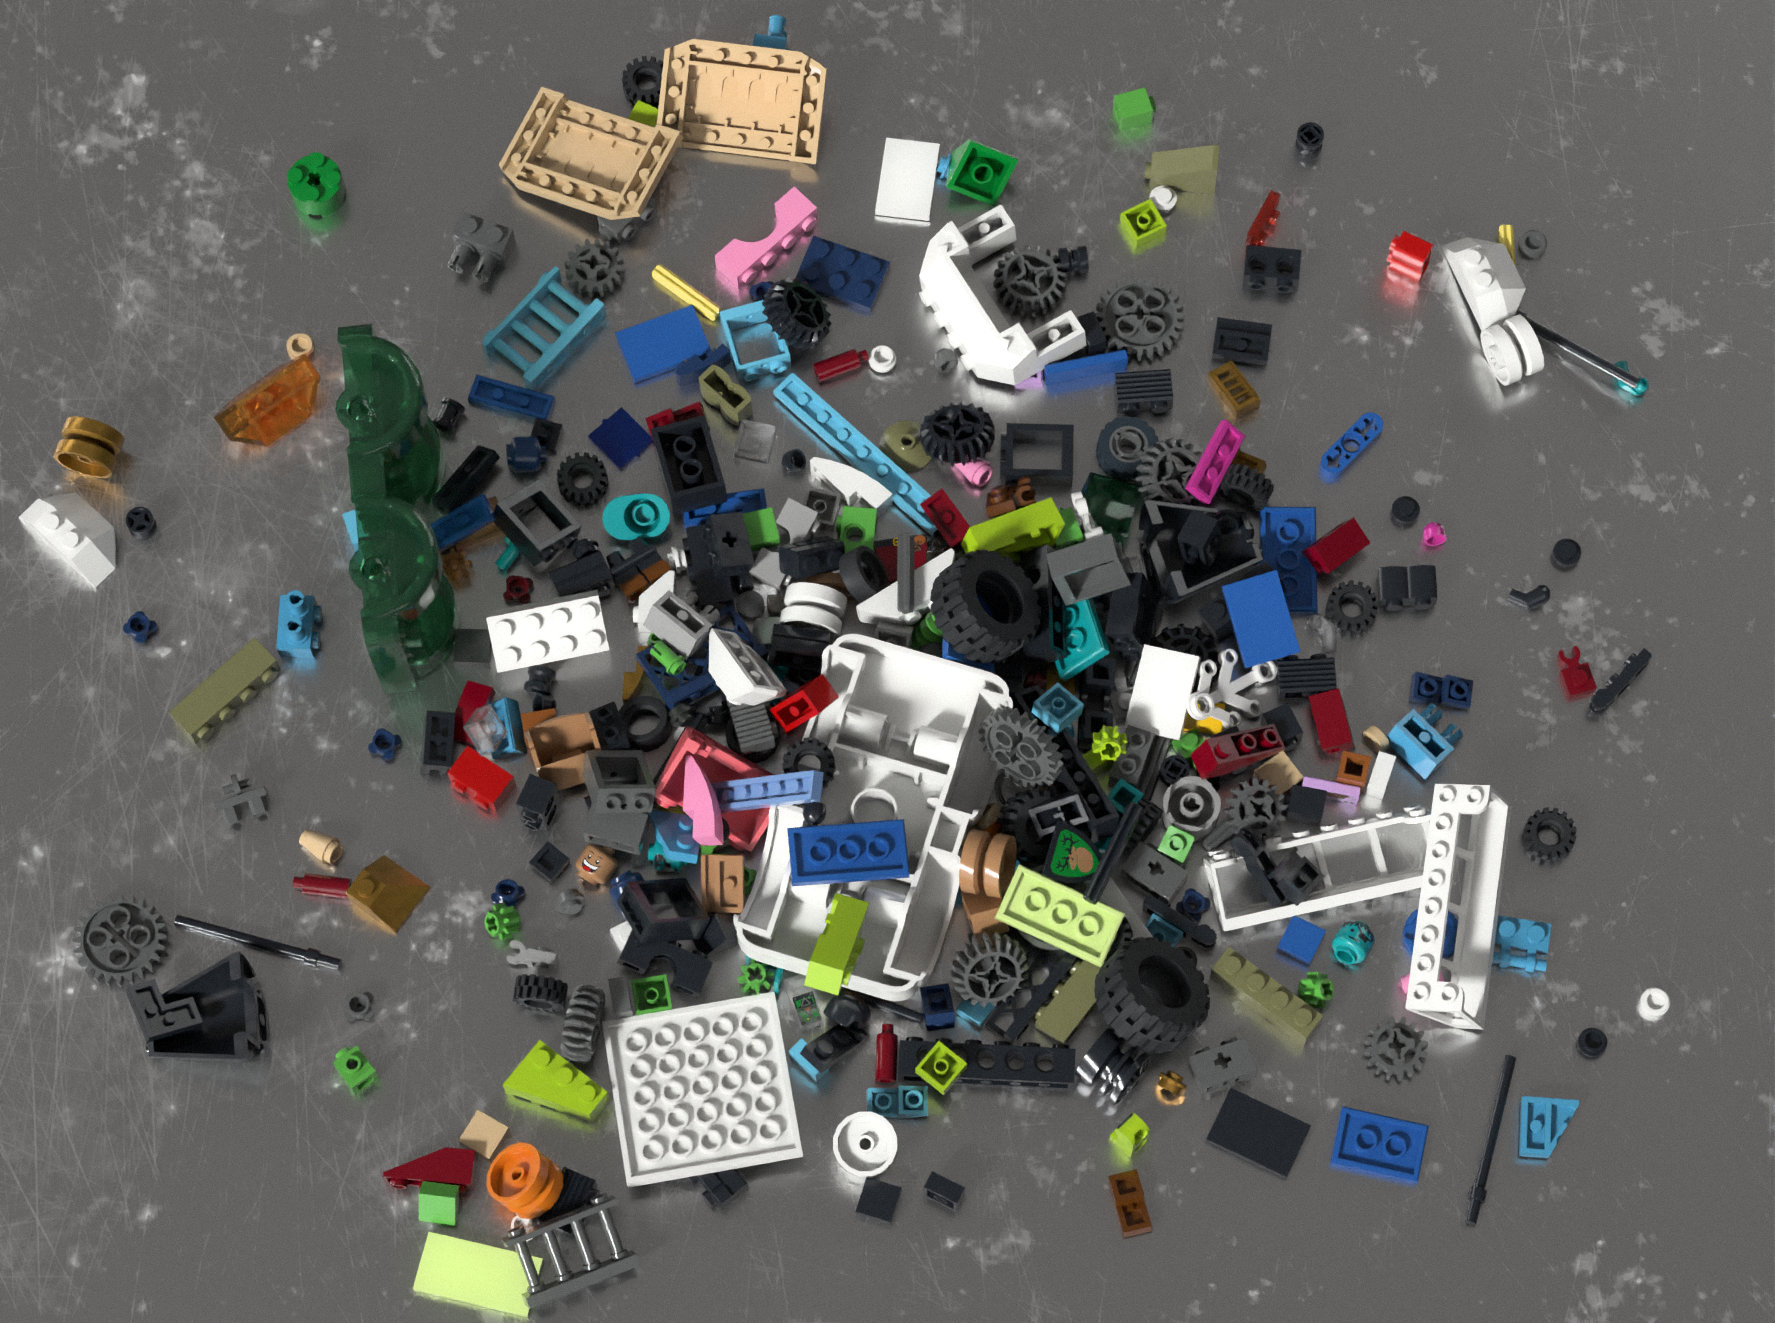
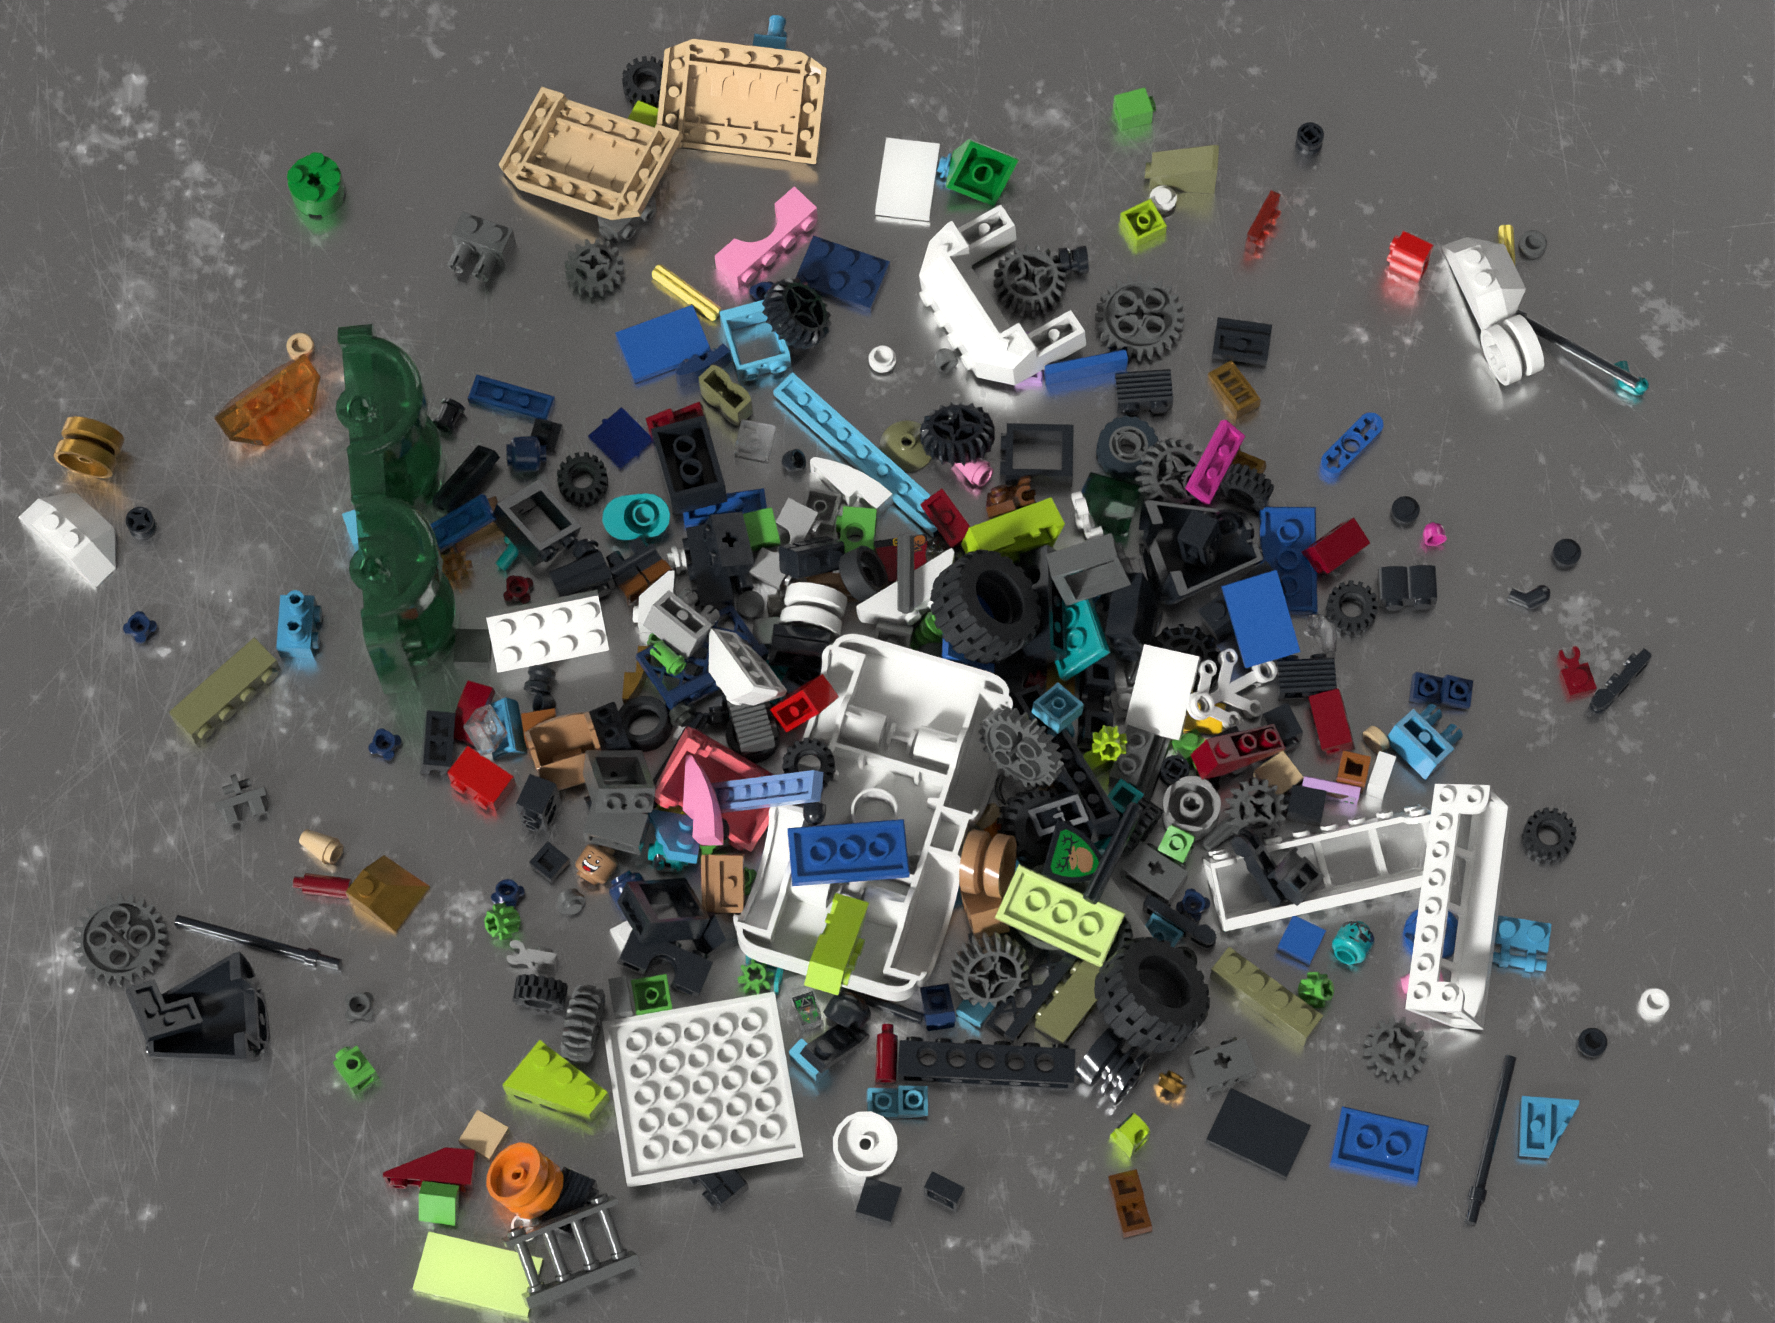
(552, 353): medium azure fence -> none
(839, 364): dark red cylinder -> none
(941, 1068): lime piece -> none
(1071, 532): bright green brick -> none
(1094, 335): black piece -> none
(1271, 260): black brick -> none

